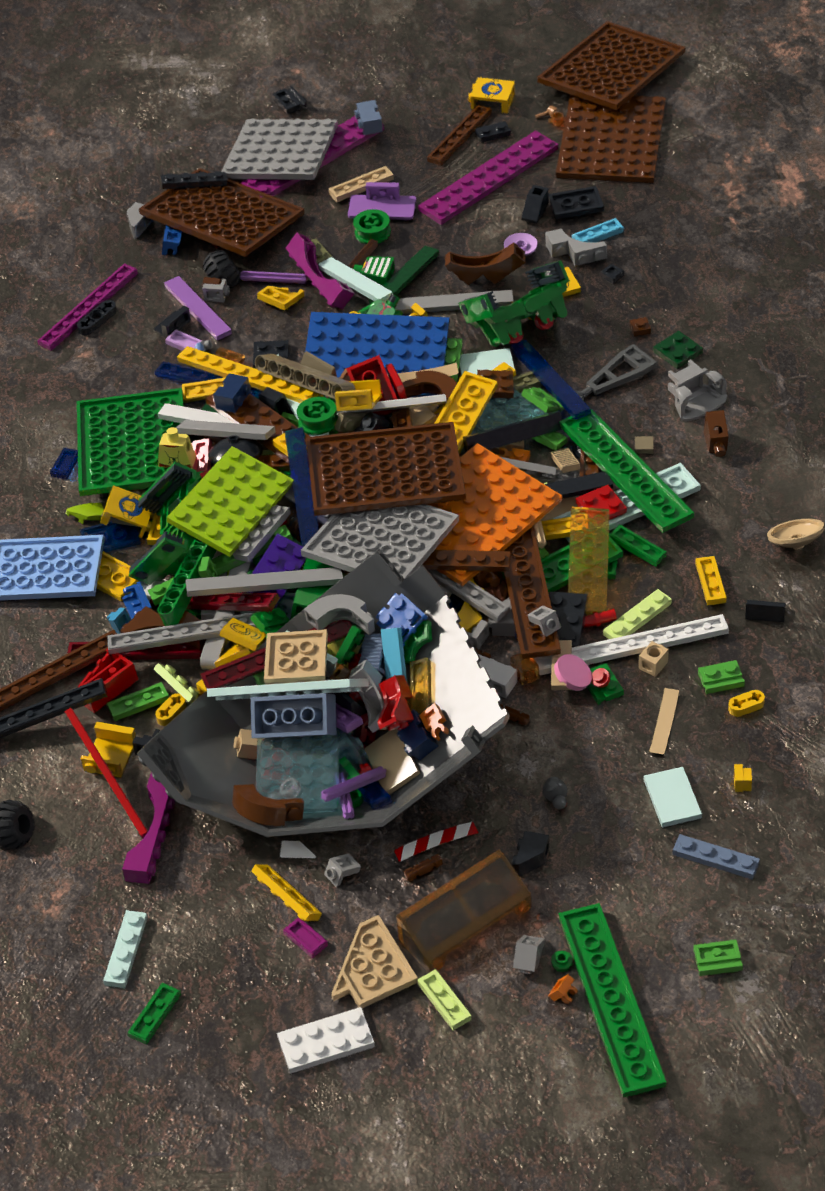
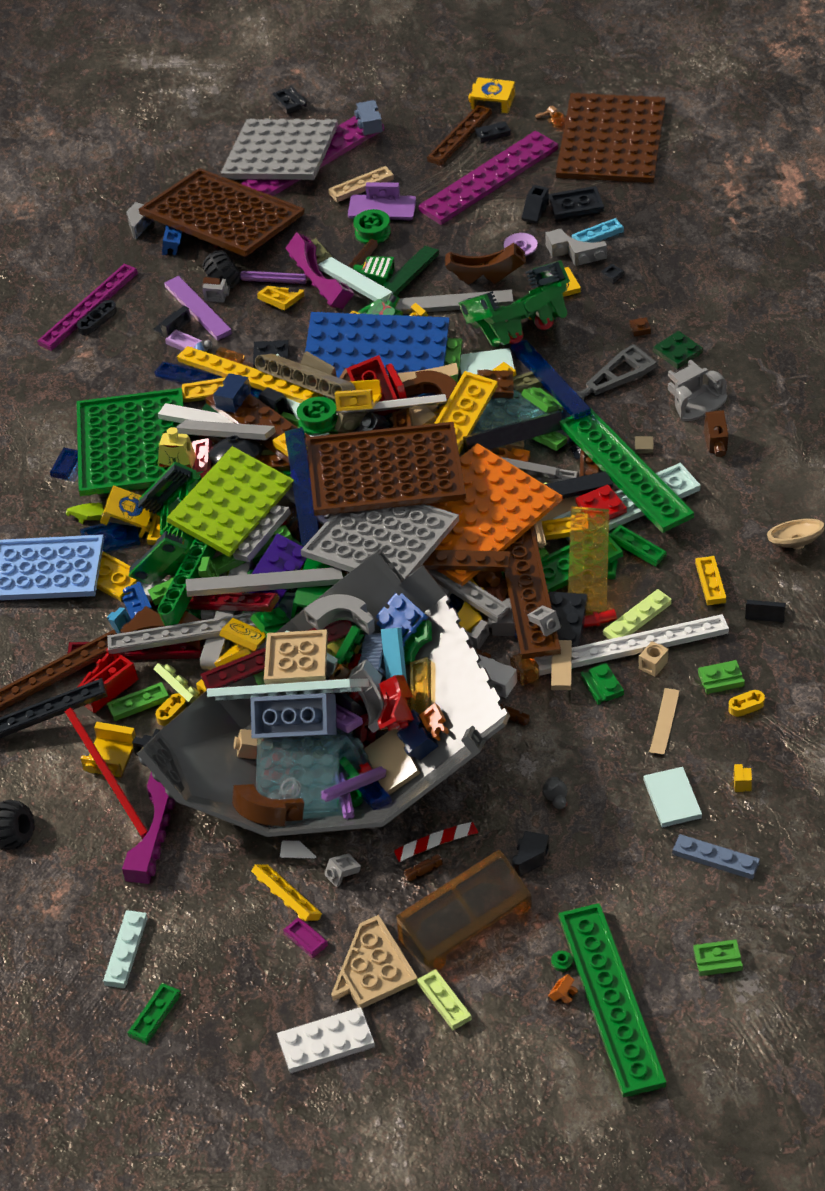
(193, 180): black plate -> none
(528, 953): light grey slope -> none
(565, 460): tan tile -> none
(573, 672): bright pink tile -> none
(600, 678): plate -> none
(611, 65): reddish brown plate -> none

